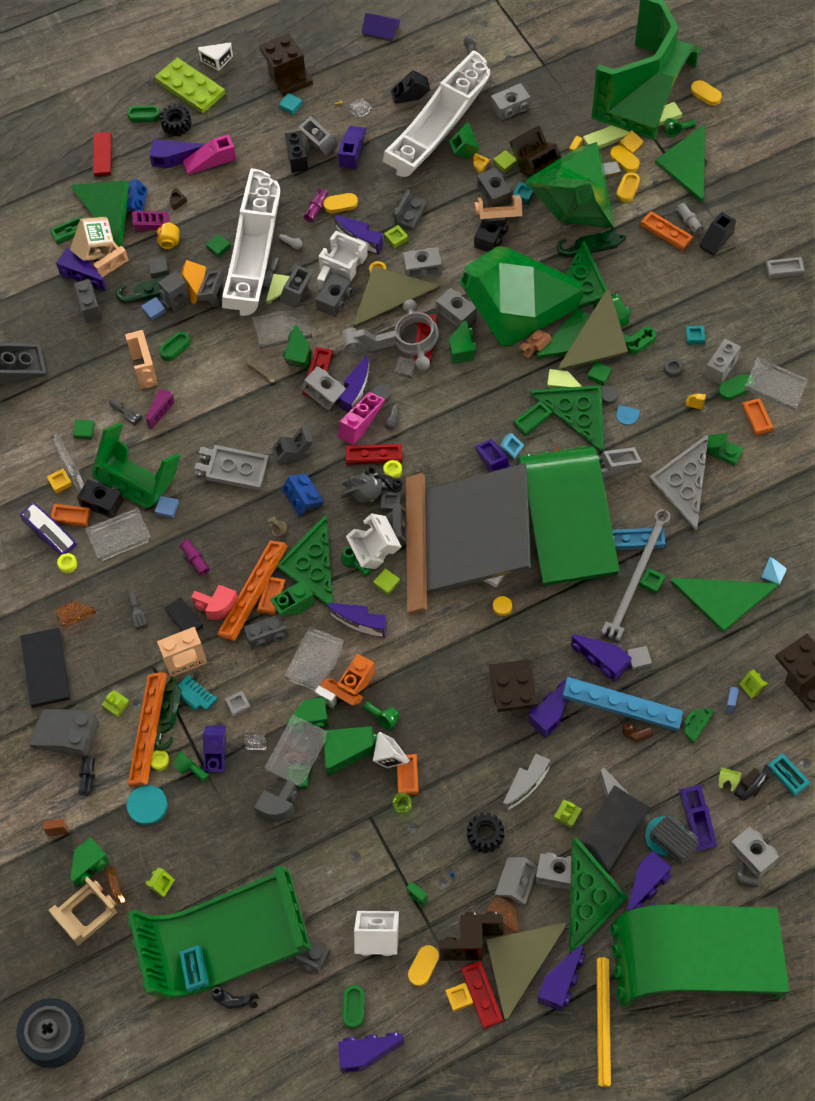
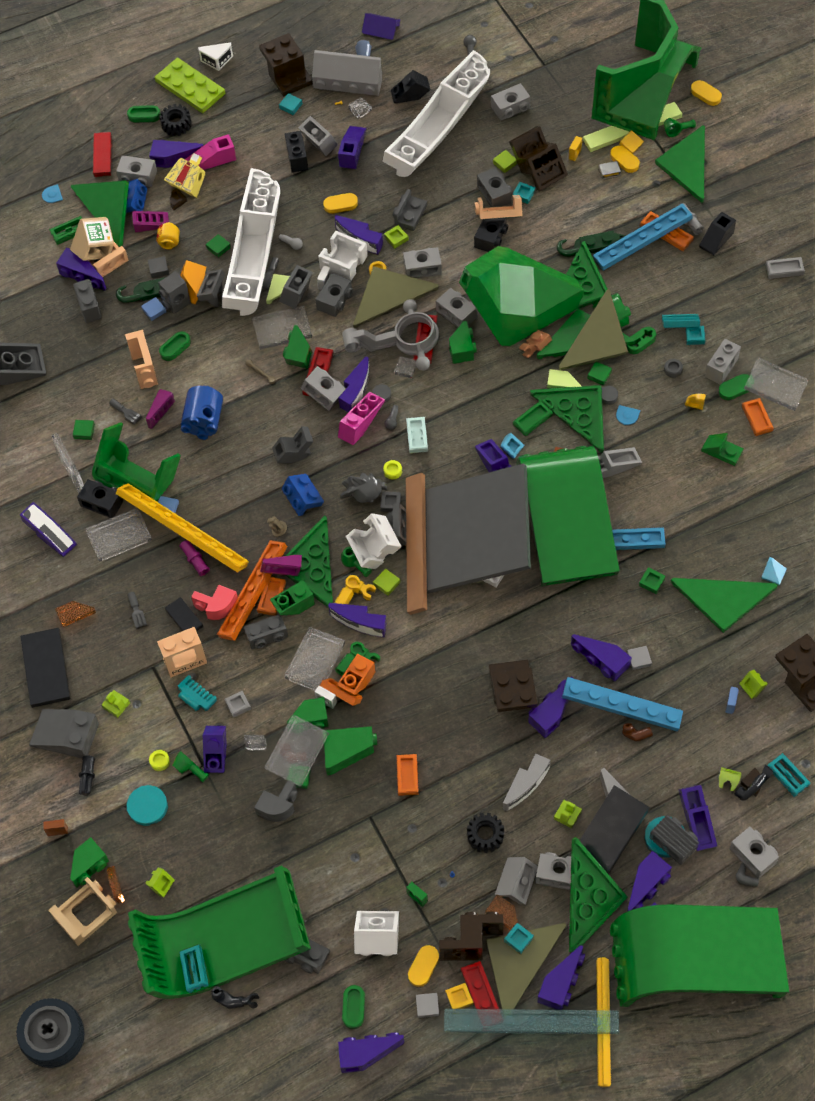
(52, 194): none -> dark azure piece
(59, 481): yellow tile -> none
(67, 563): neon yellow tile -> none
(71, 515): orange tile -> none
(137, 168): none -> light grey brick
(147, 729): orange tile -> none
(168, 713): dark green plate -> none
(182, 527): none -> yellow tile
(187, 175): none -> light yellow torso
(201, 411): none -> blue cylinder
(232, 467): light grey tile -> none
(282, 565): none -> magenta slope
(315, 205): magenta pin -> none
(347, 72): none -> light grey slope
(354, 585): none -> yellow bar
(356, 647): none -> green bar
(363, 48): none -> sand blue cone
(373, 454): red tile -> none
(386, 718): green bar -> none
(388, 752): white slope -> none
(394, 484): black arm -> none
(402, 809): clear neon green bush -> none
(417, 435): none -> light aqua plate
(427, 1005): none -> light grey tile
(464, 142): green slope -> none
(480, 163): yellow tile -> none
(502, 606): yellow tile -> none
(518, 938): none -> teal tile
(531, 1021): none -> clear light blue tile
(576, 188): green panel -> none
(615, 625): light grey hinge -> none
(628, 187): yellow tile -> none
(642, 236): none -> dark azure plate
(680, 320): none -> teal tile
(683, 481): light grey tile -> none
(696, 722): green tile -> none

